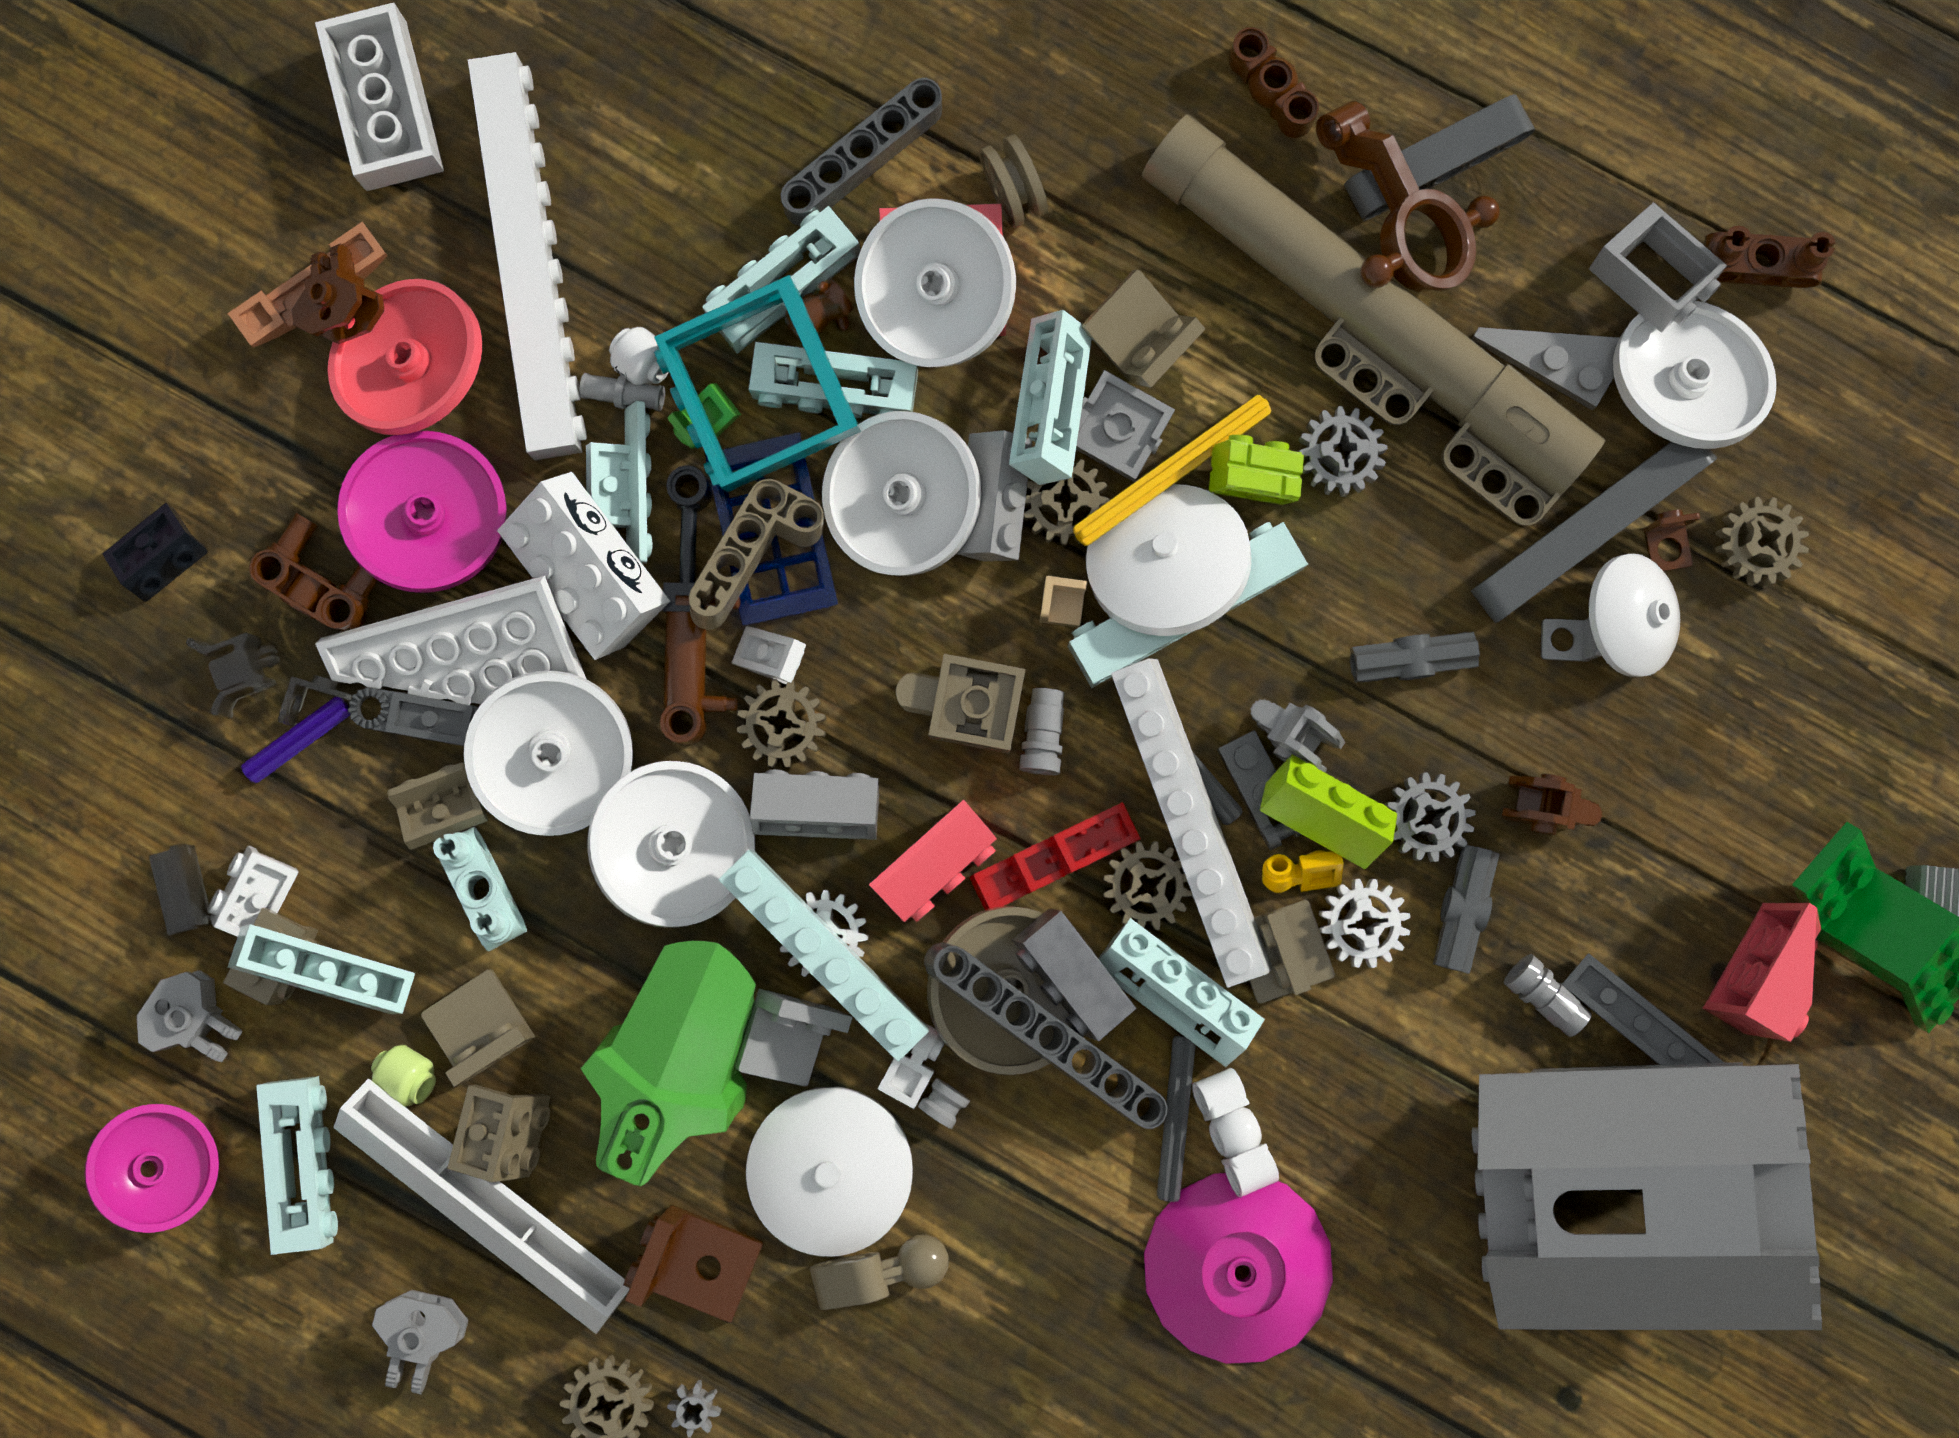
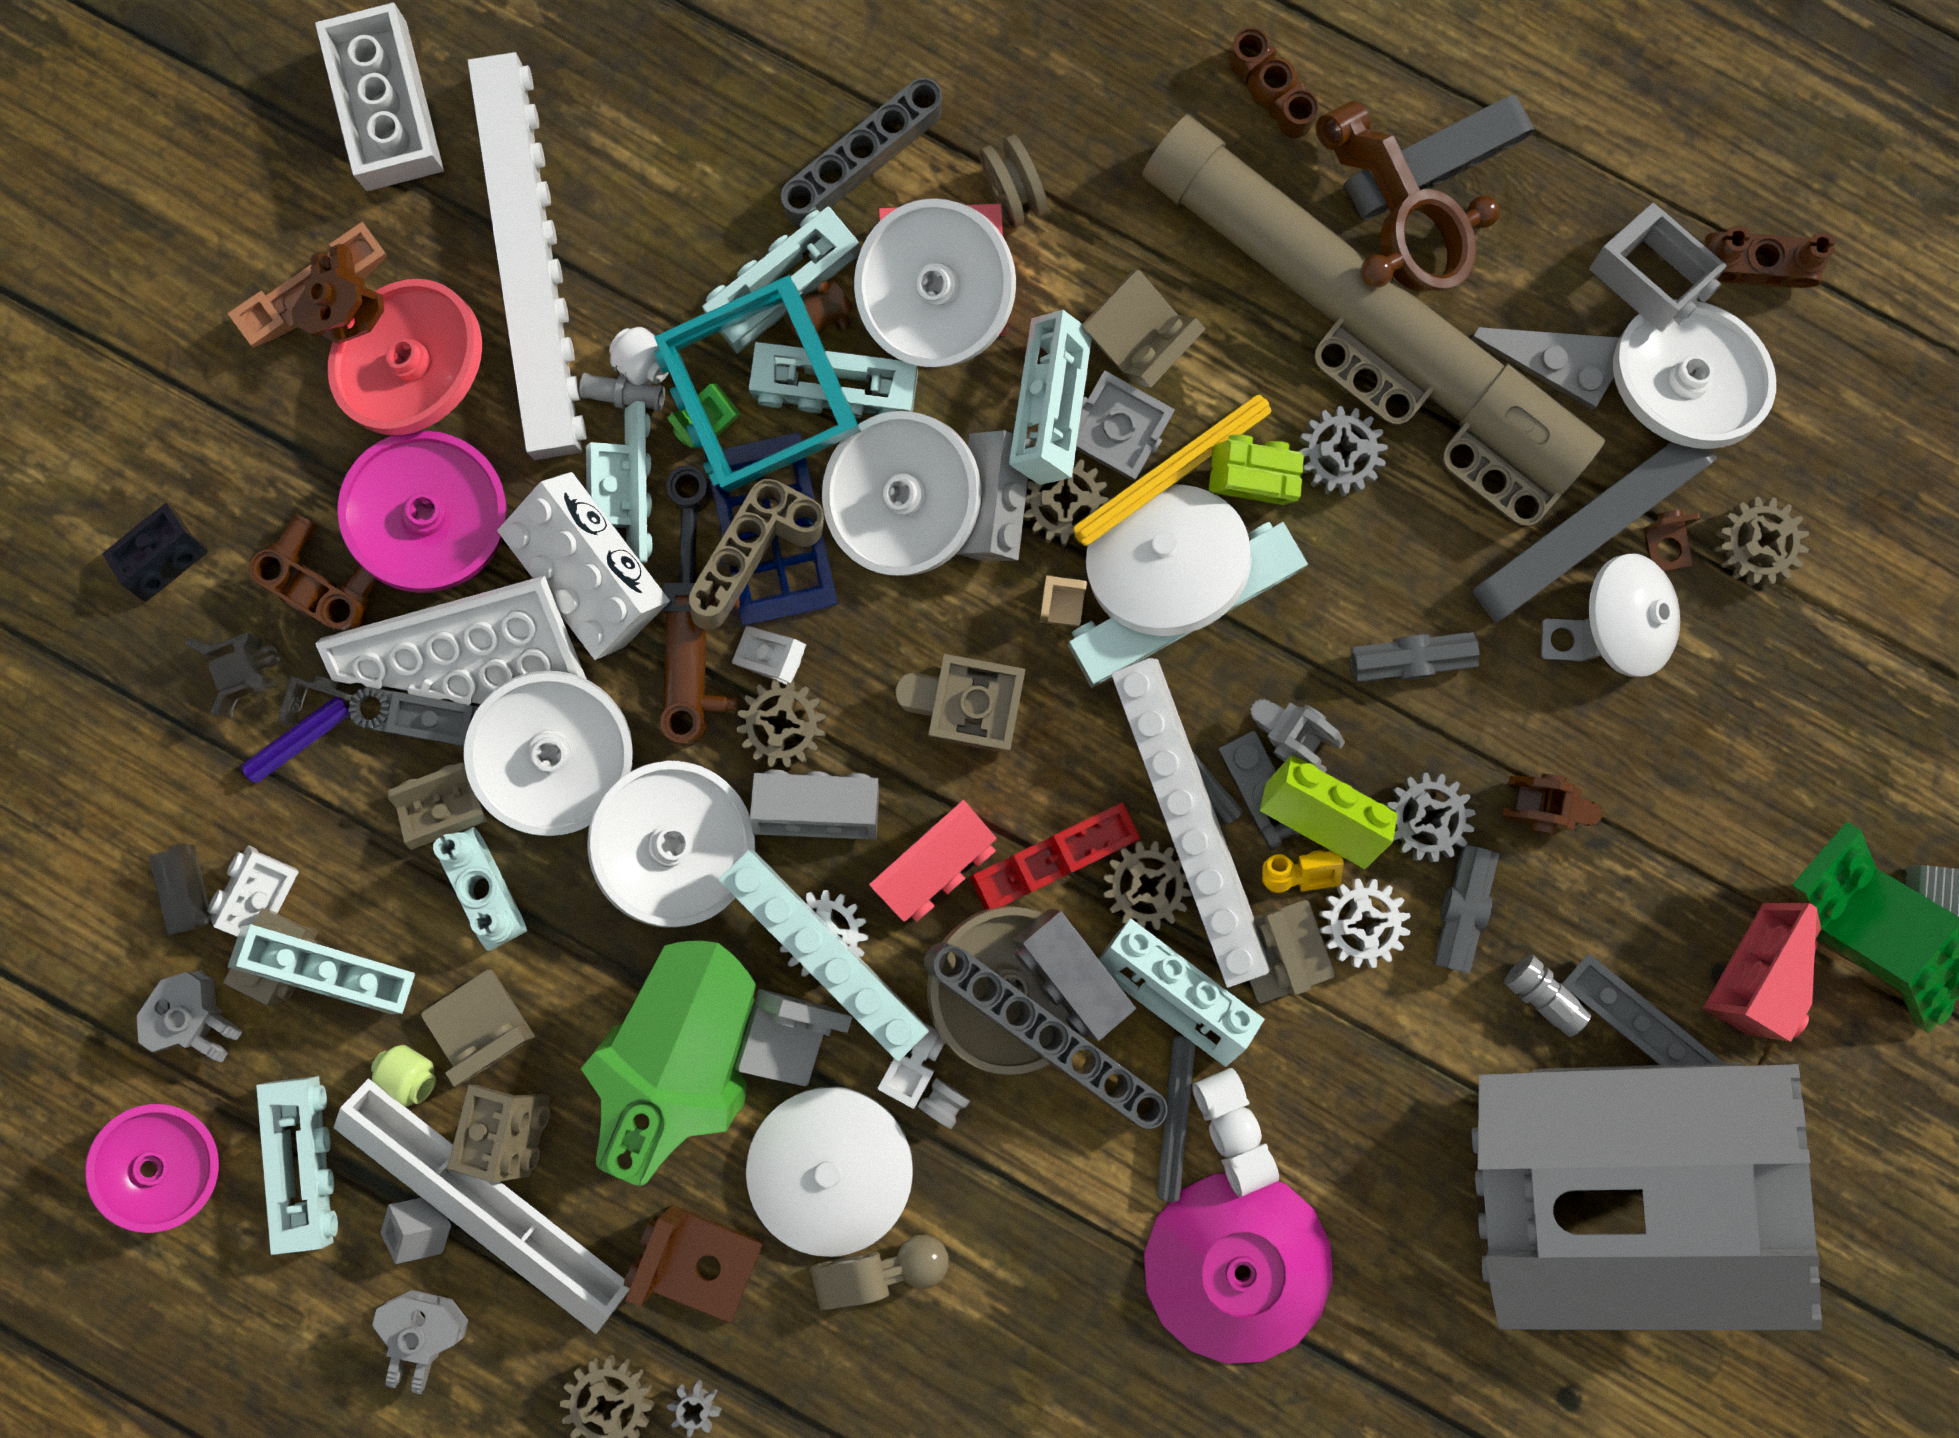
(414, 1230): none -> light grey panel
(1043, 731): light grey axle -> none

